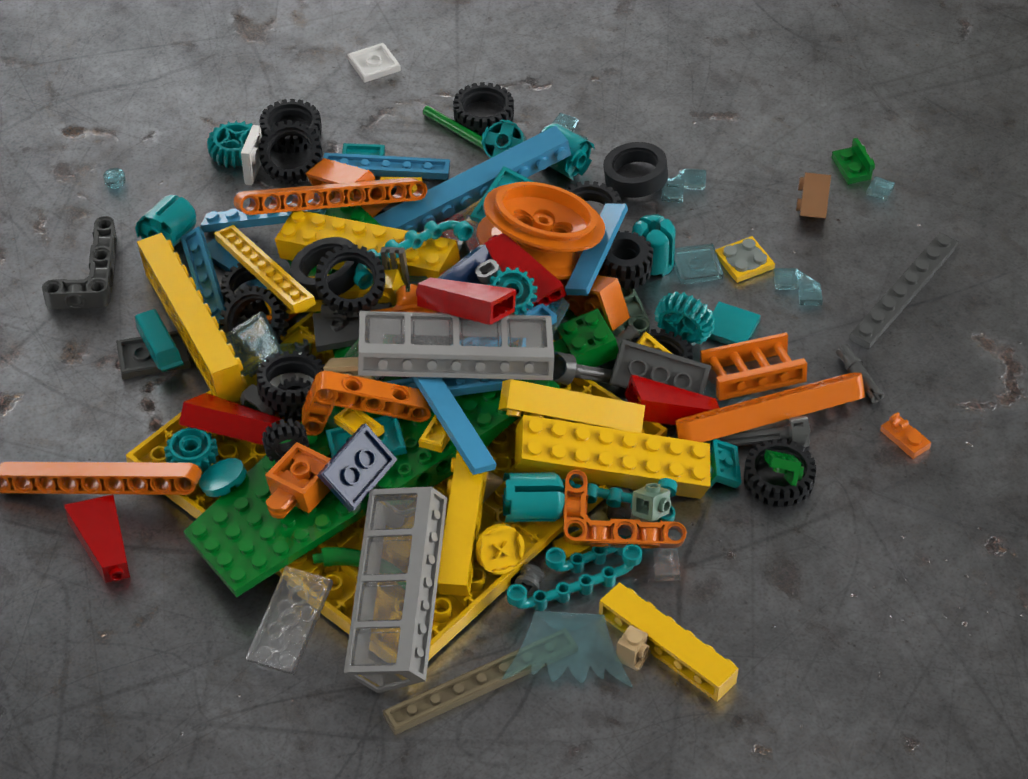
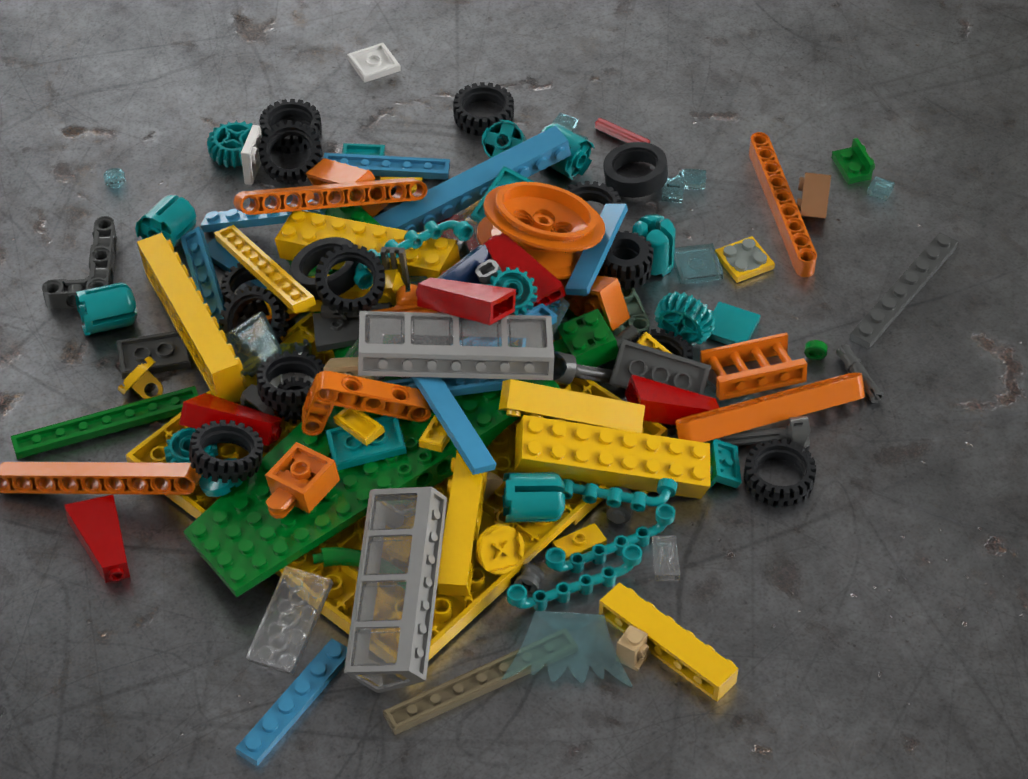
(101, 423): none -> green plate
(106, 308): none -> teal cylinder
(140, 378): none -> yellow tile
(158, 340): teal piece -> none
(226, 468): none -> black tyre
(280, 432): black tyre -> none
(292, 703): none -> dark azure plate
(357, 467): tile -> none
(453, 126): green piece -> none
(605, 533): orange beam -> none
(618, 131): none -> axle
(651, 502): sand green brick -> none
(782, 205): none -> orange beam
(785, 464): green bracket -> none
(791, 278): clear light blue tile -> none
(815, 350): none -> green tile
(905, 436): orange plate -> none

